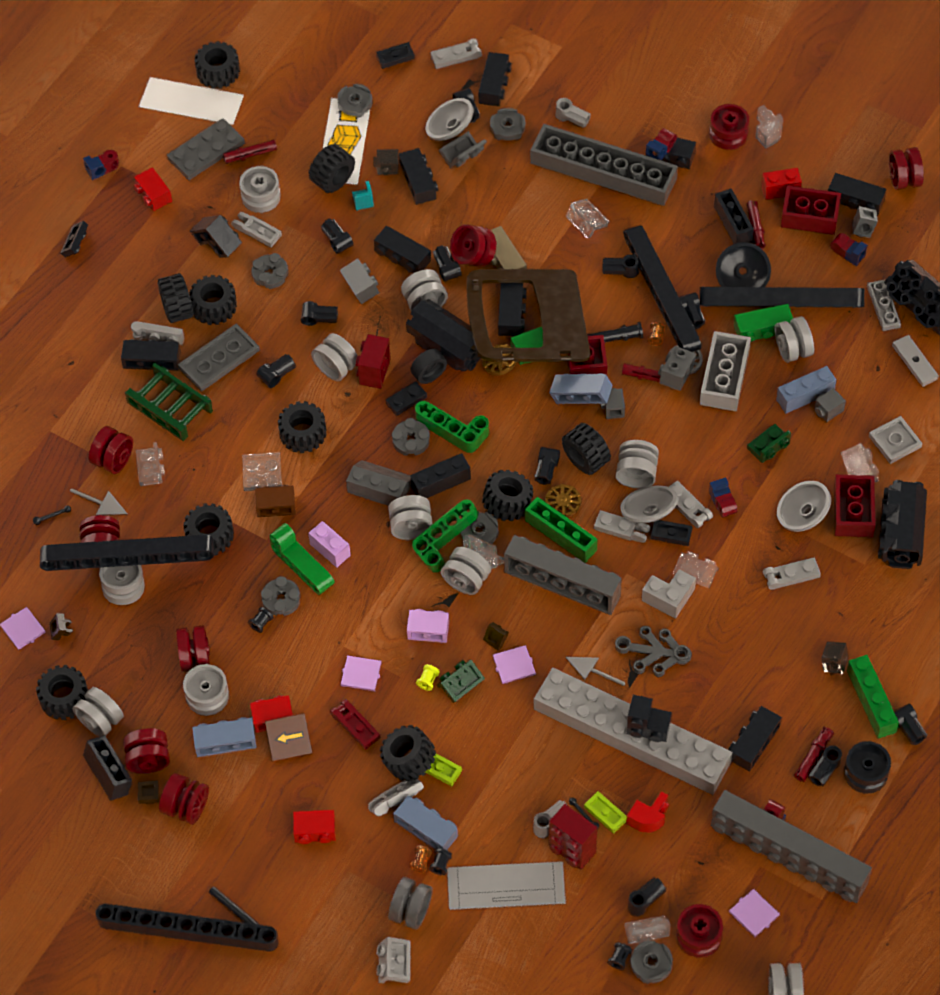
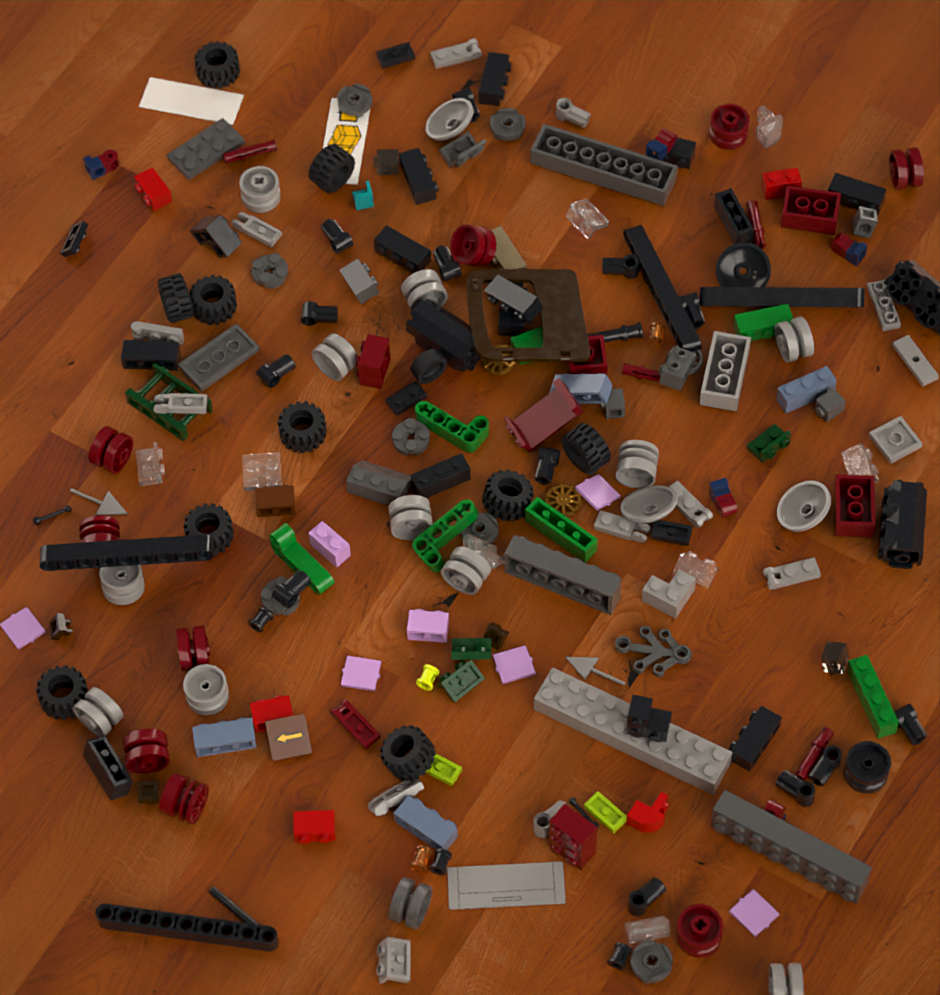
(181, 403): none -> light grey hinge
(288, 593): none -> black piece
(471, 648): none -> dark green bracket
(513, 299): none -> brick
(545, 417): none -> dark red panel
(597, 492): none -> lavender piece
(795, 788): none -> black piece

